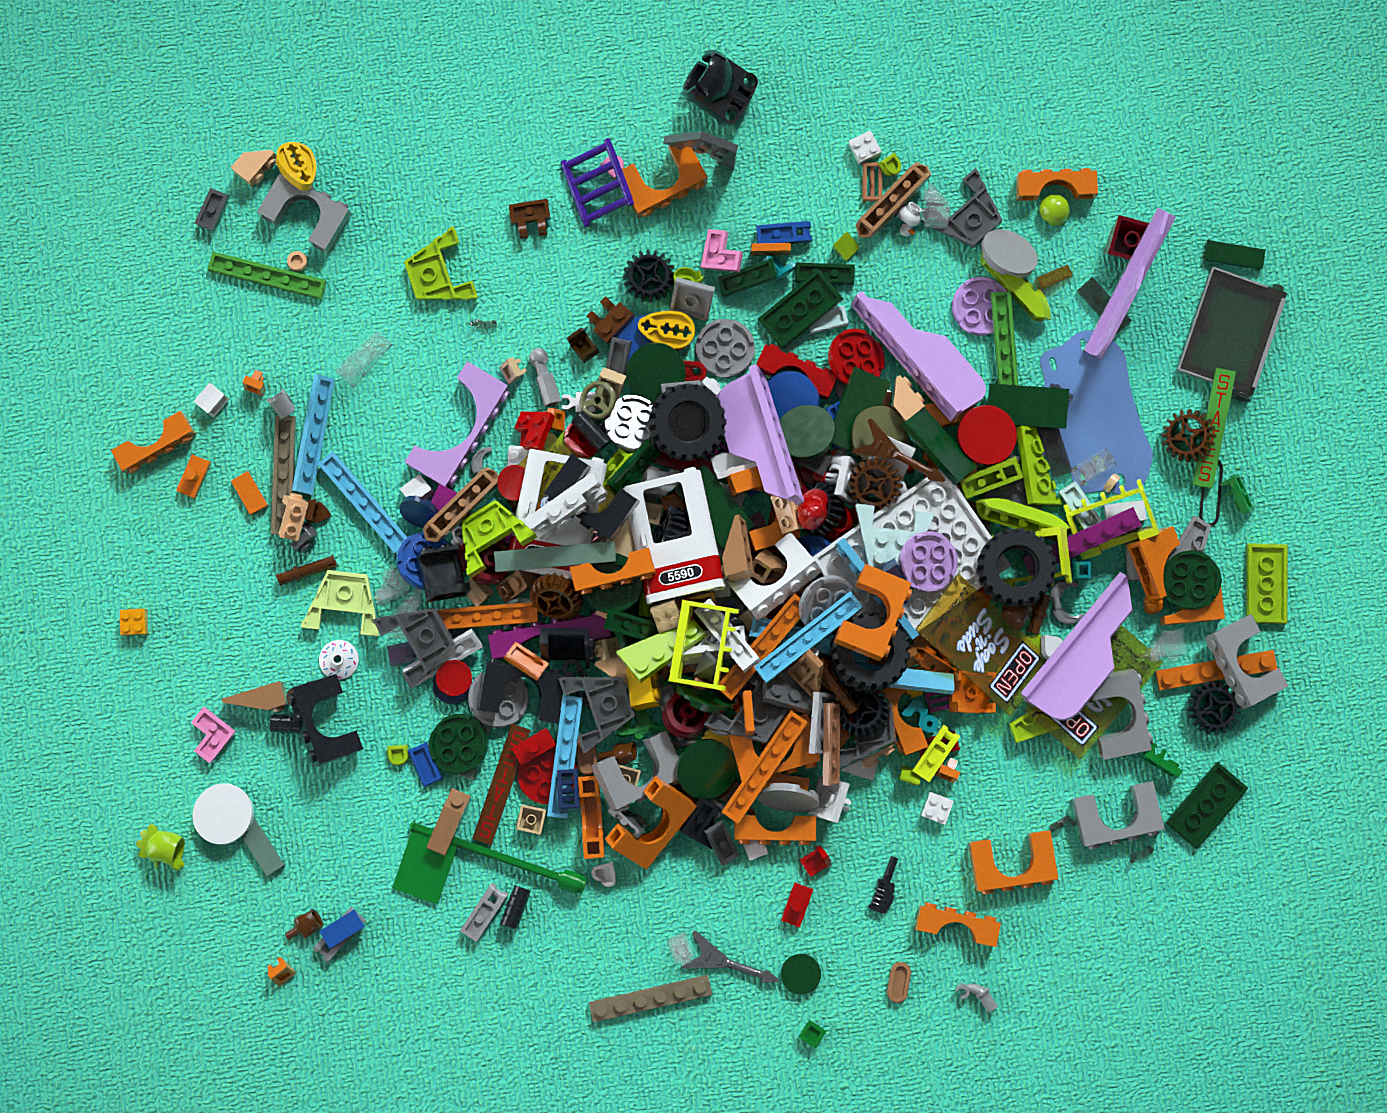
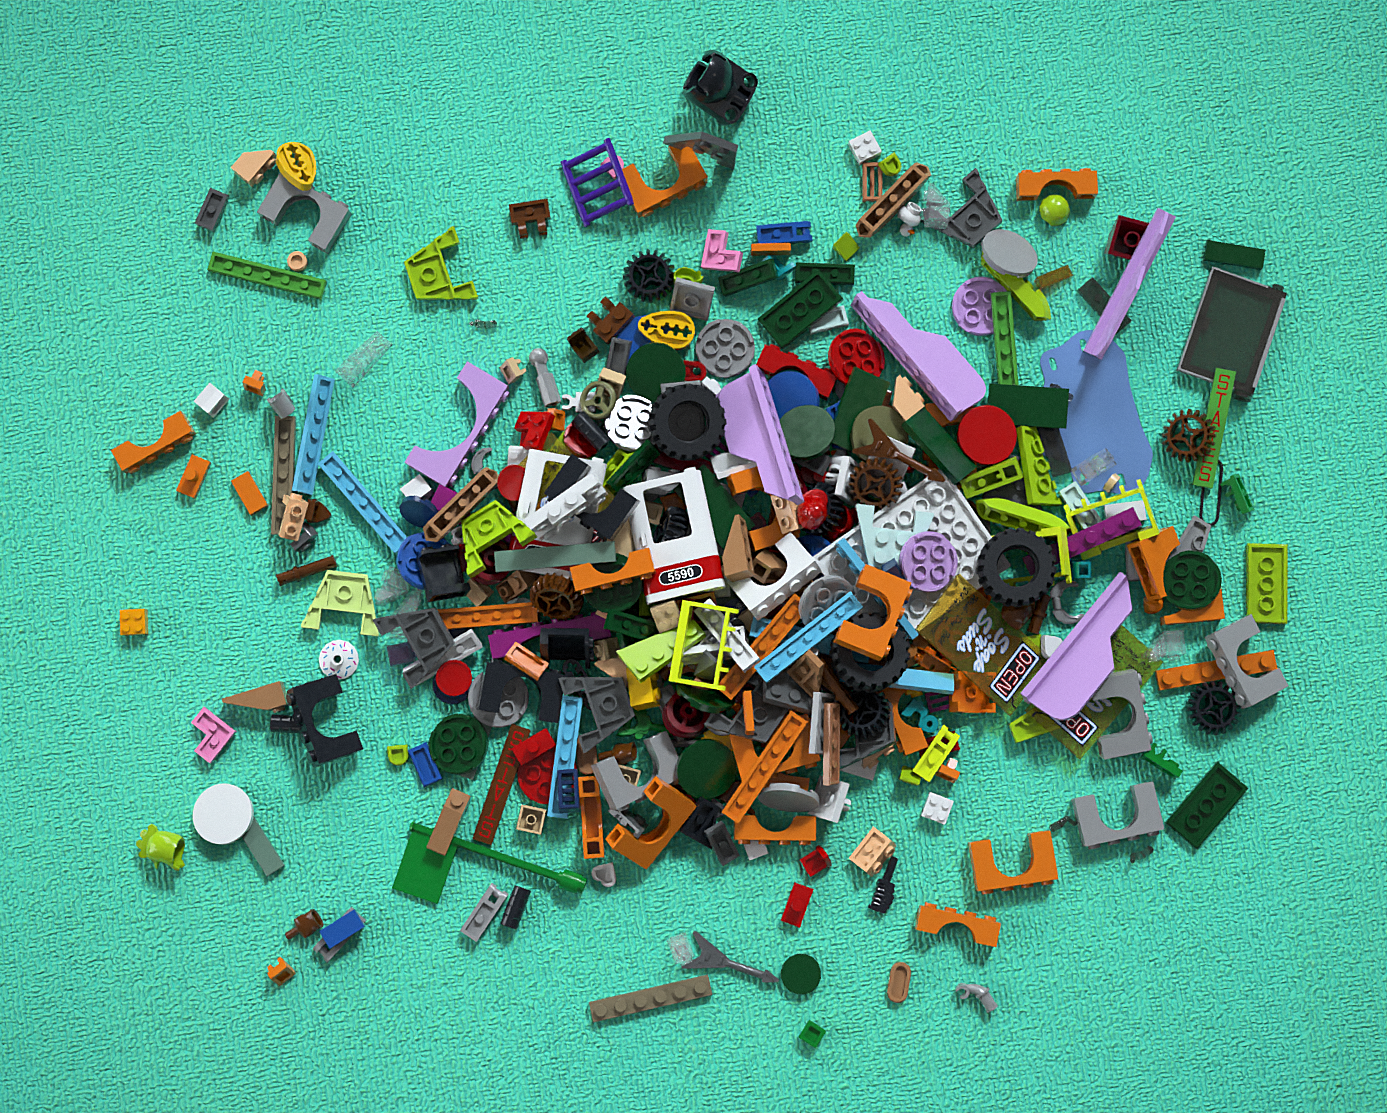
(873, 852): none -> light nougat bracket

